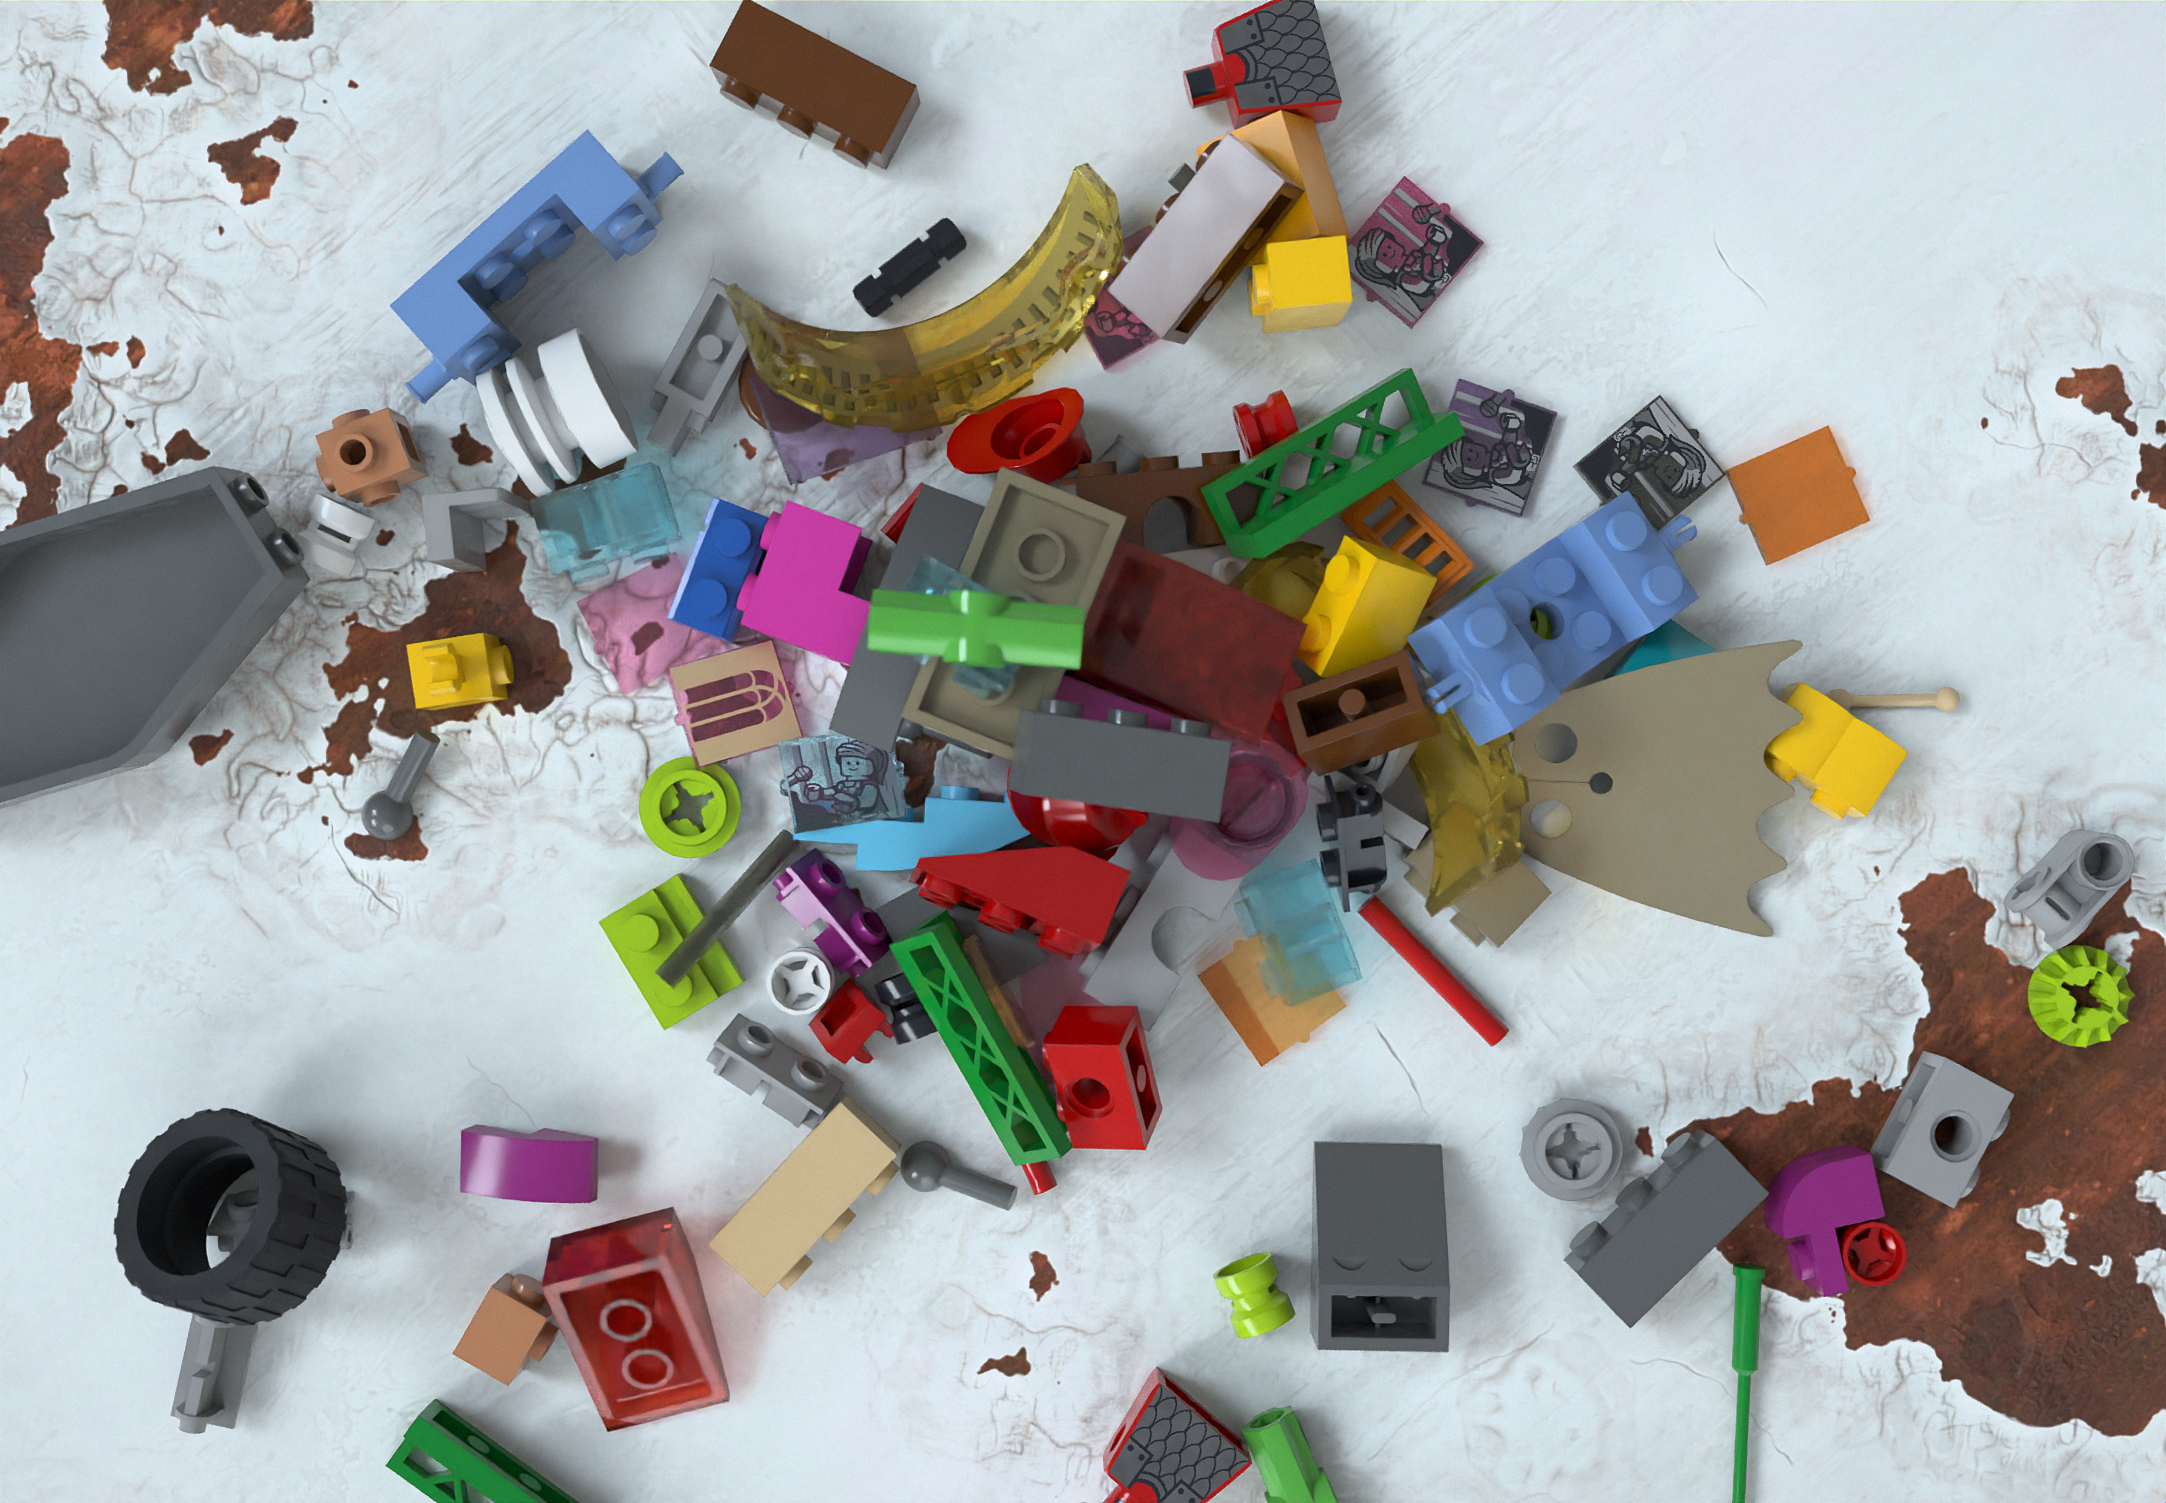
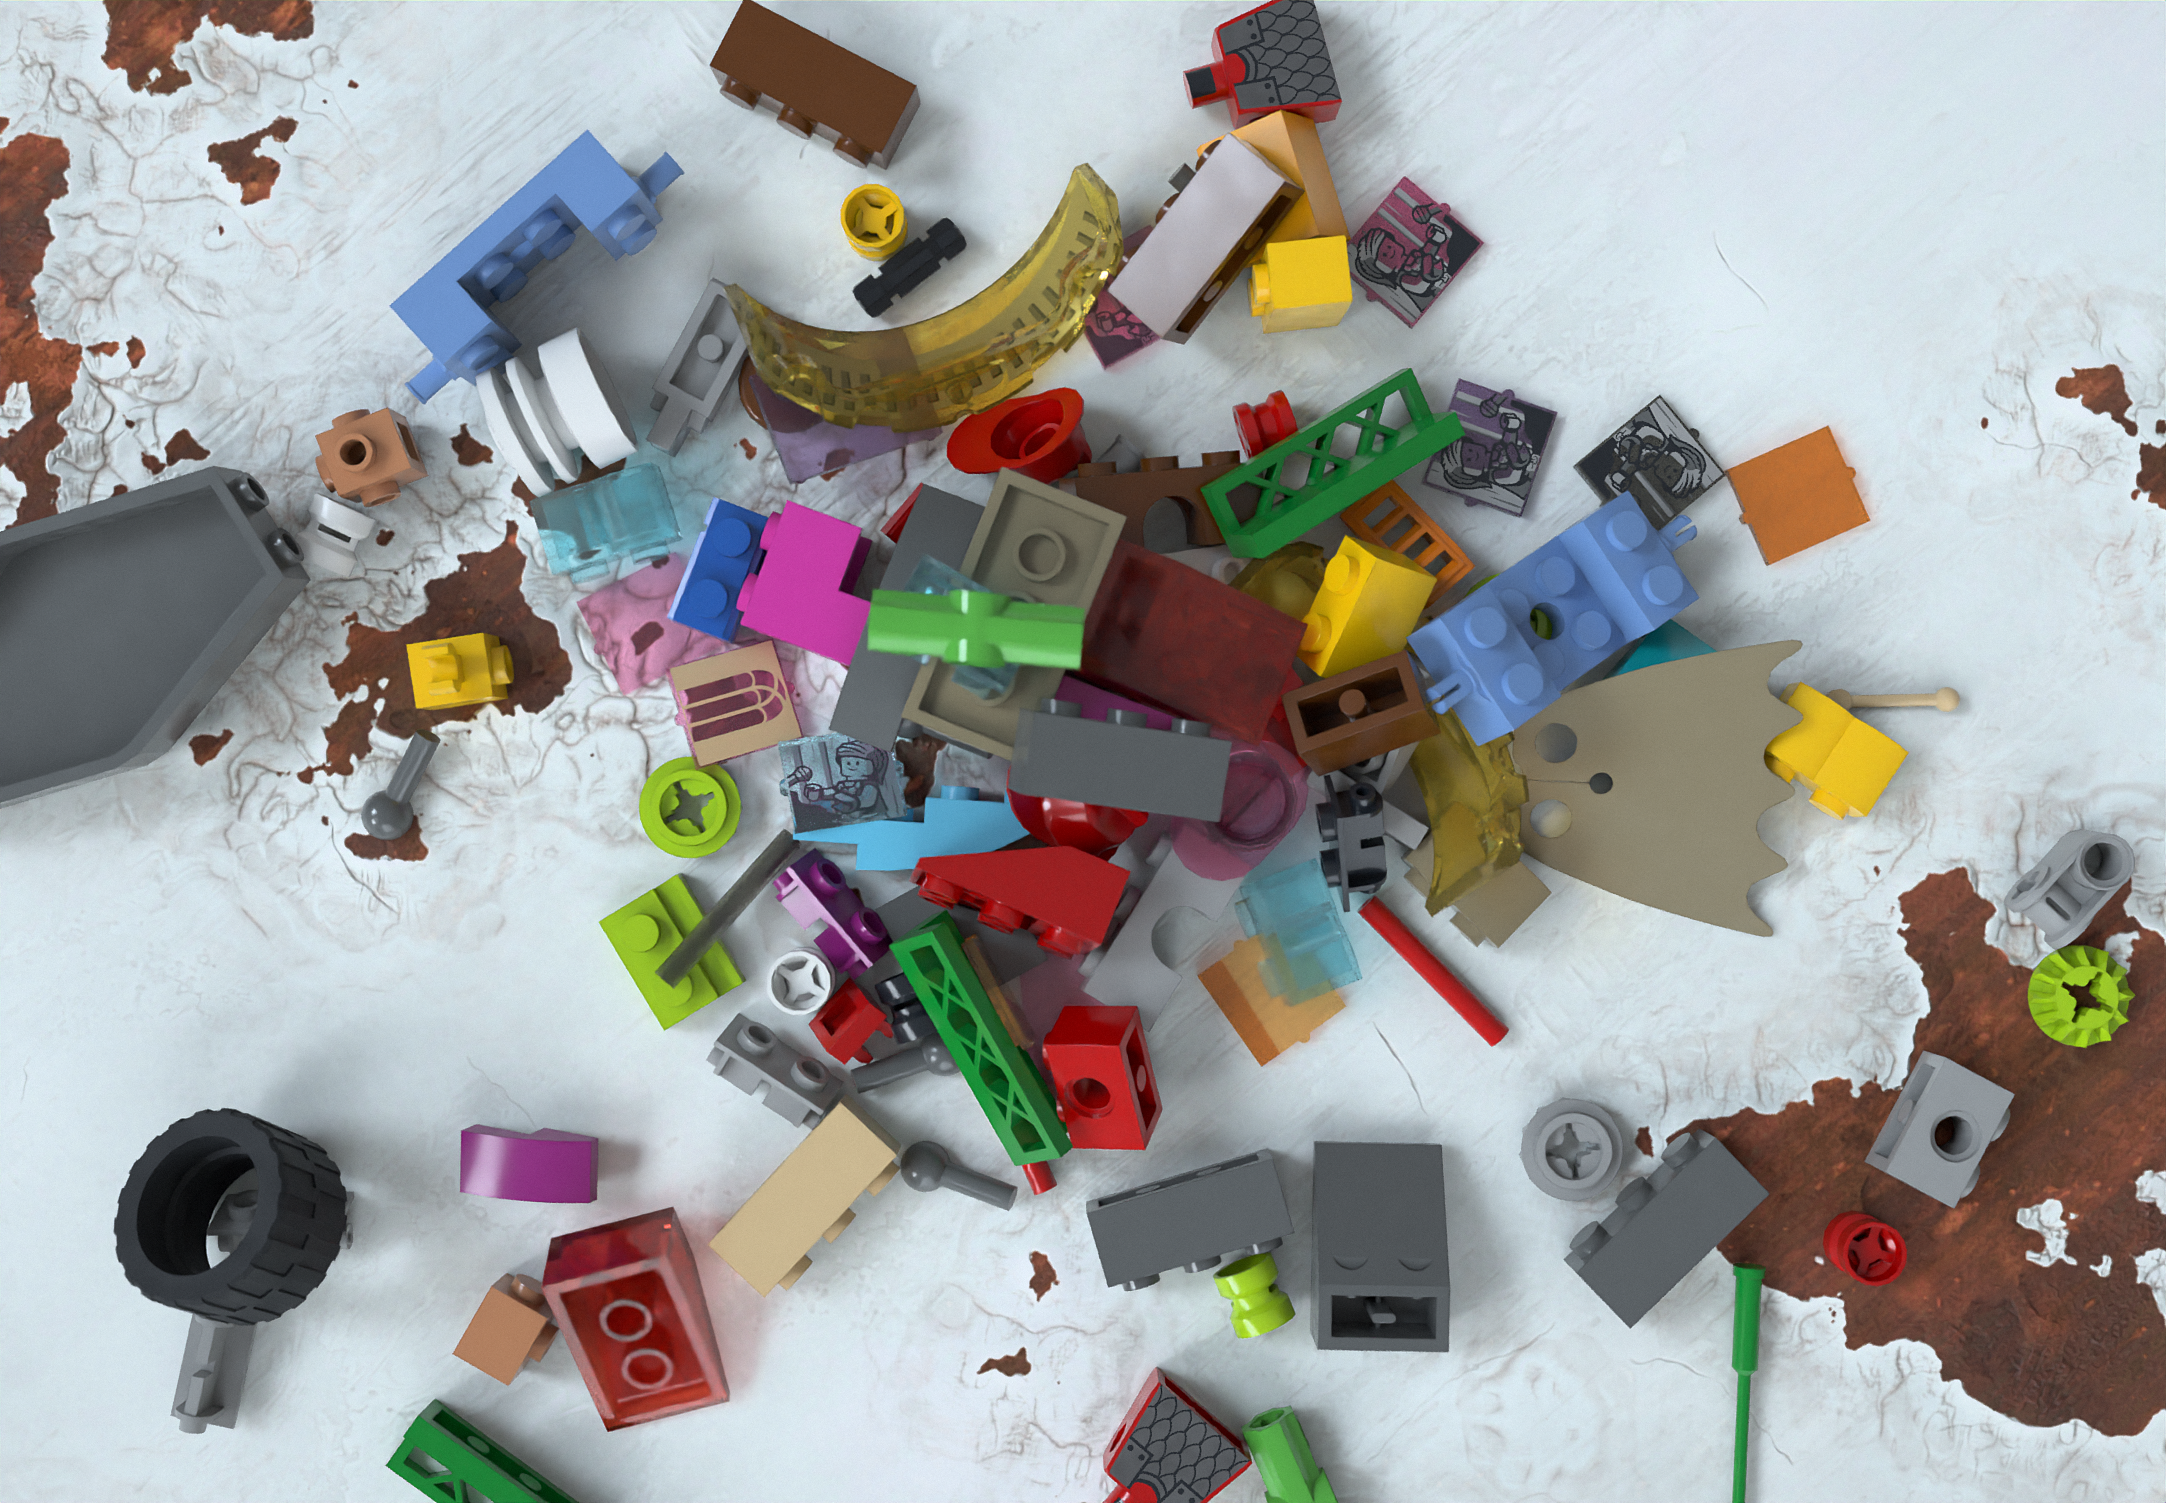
(456, 526): light grey panel -> none
(870, 210): none -> yellow wheel
(929, 1056): none -> dark grey bar
(1189, 1220): none -> dark grey brick
(1812, 1200): magenta brick -> none

